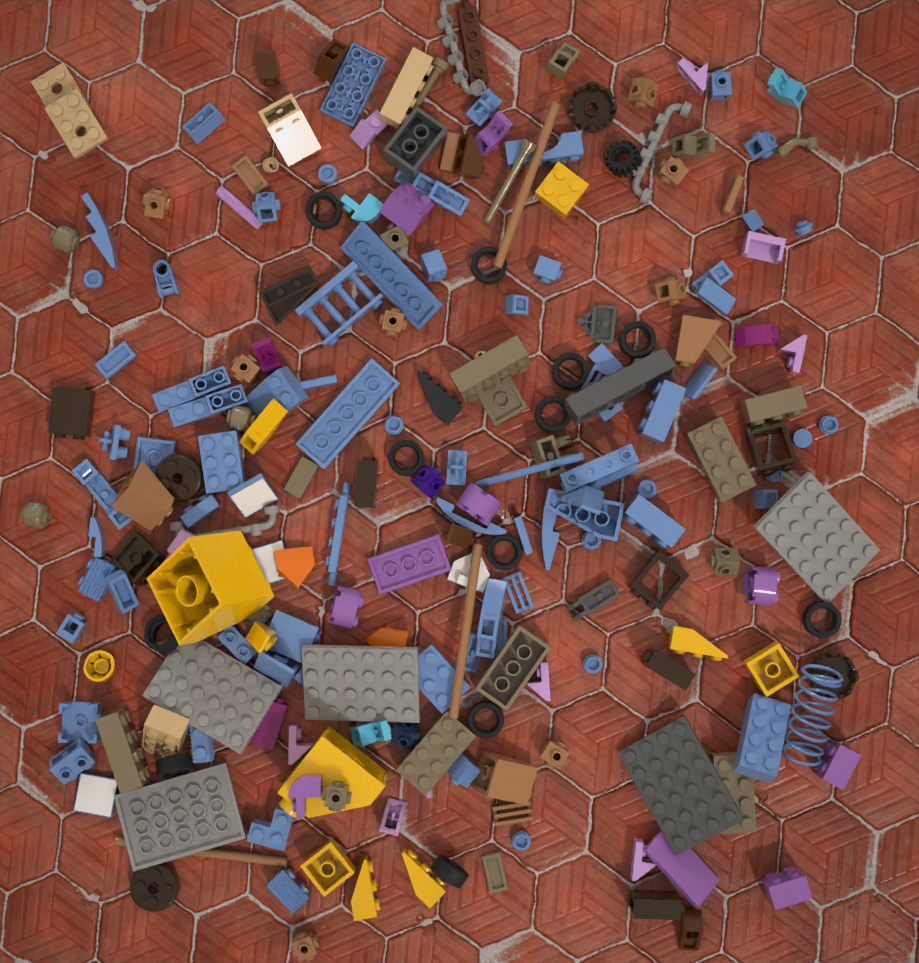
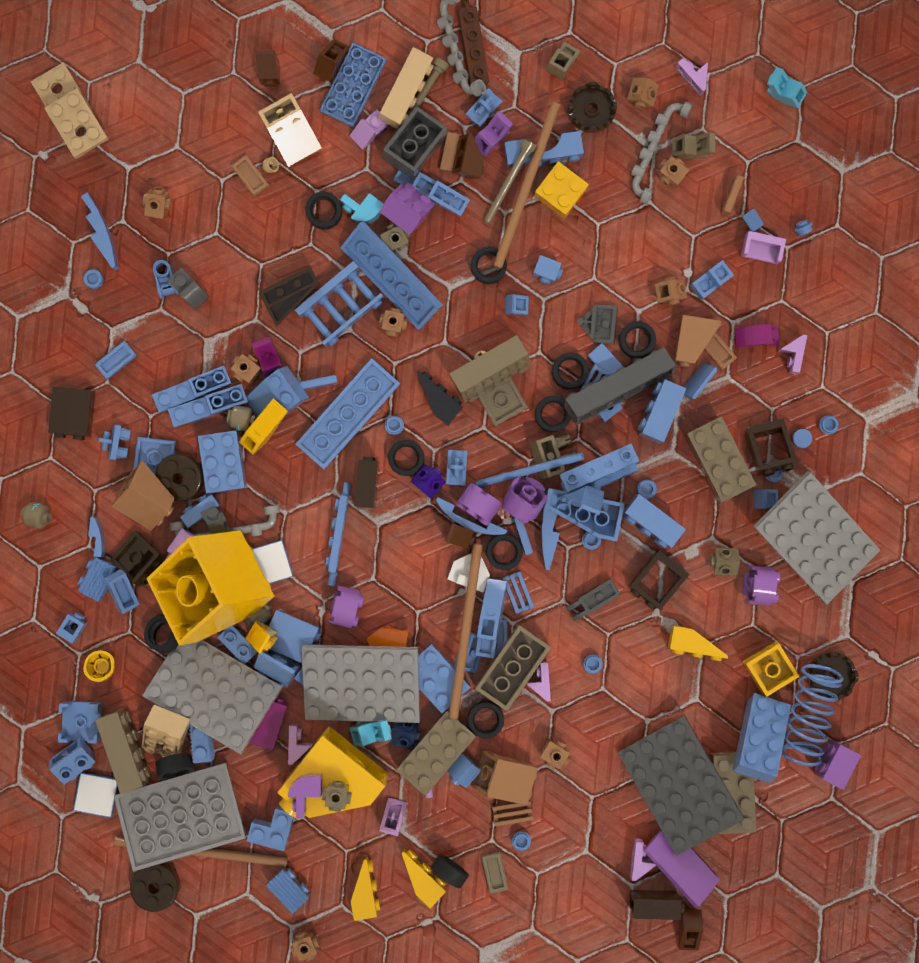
(65, 239): dark tan head -> none
(101, 490): medium blue slope -> none
(188, 289): none -> dark grey brick
(203, 123): medium blue slope -> none
(215, 521): none -> dark grey brick
(238, 206): lavender axle -> none
(252, 495): white tile -> none
(266, 207): medium blue brick -> none
(294, 564): orange slope -> none
(301, 477): dark tan tile -> none
(327, 174): medium blue tile -> none
(328, 867): yellow brick -> none
(409, 564): medium lavender tile -> none
(433, 266): medium blue brick -> none
(524, 499): none -> medium lavender brick
(630, 165): black tyre -> none
(667, 668): dark brown brick -> none
(715, 296): medium blue tile -> none
(720, 85): medium blue brick -> none
(761, 145): medium blue brick -> none
(772, 406): dark tan brick -> none
(784, 149): dark tan piece -> none
(786, 887): medium lavender brick -> none
(836, 619): black tyre -> none

